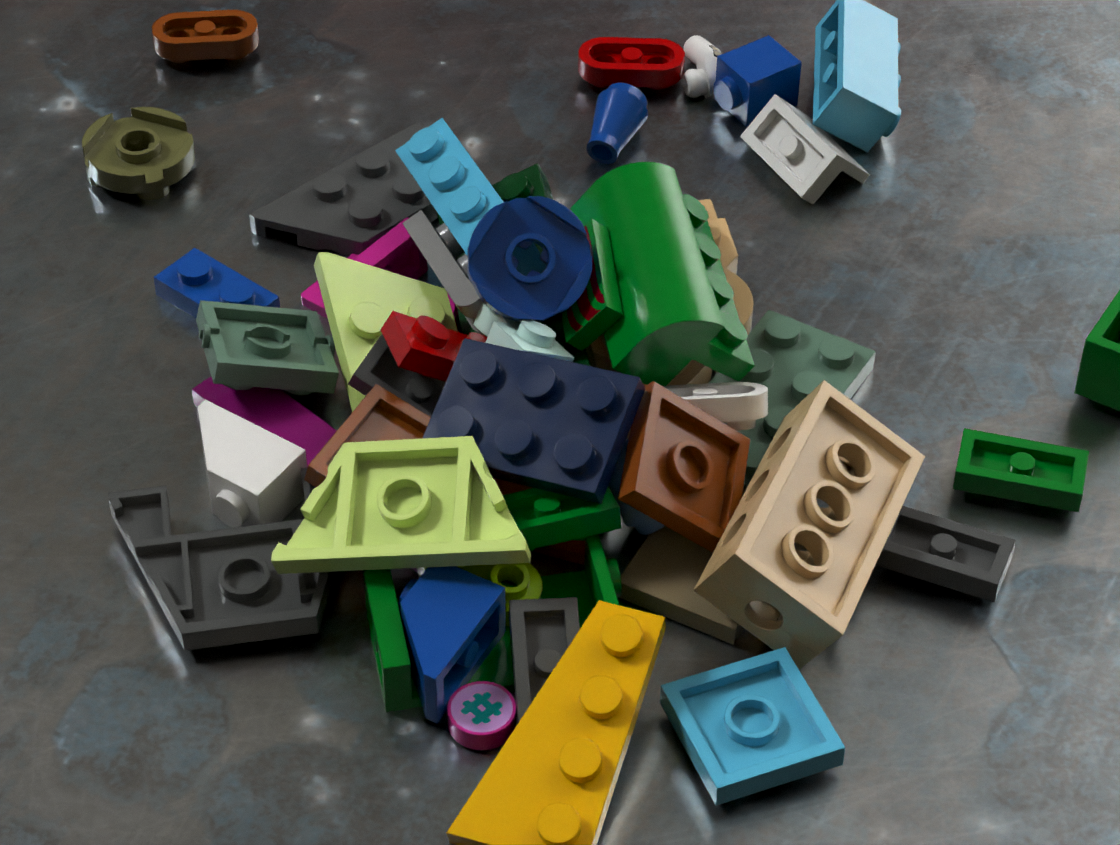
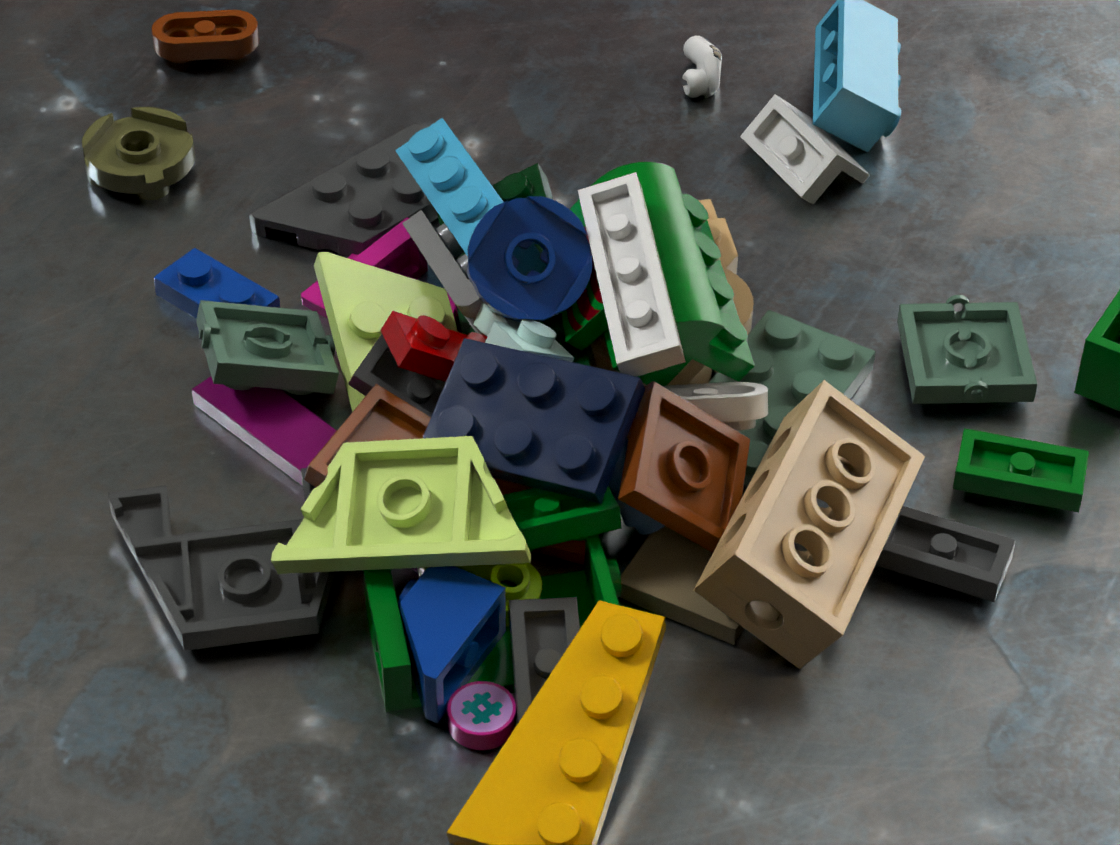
(248, 469): white slope -> none
(617, 118): blue cone -> none
(630, 276): none -> white plate
(633, 61): red plate -> none
(751, 725): medium azure plate -> none
(753, 75): blue brick -> none
(966, 353): none -> sand green plate

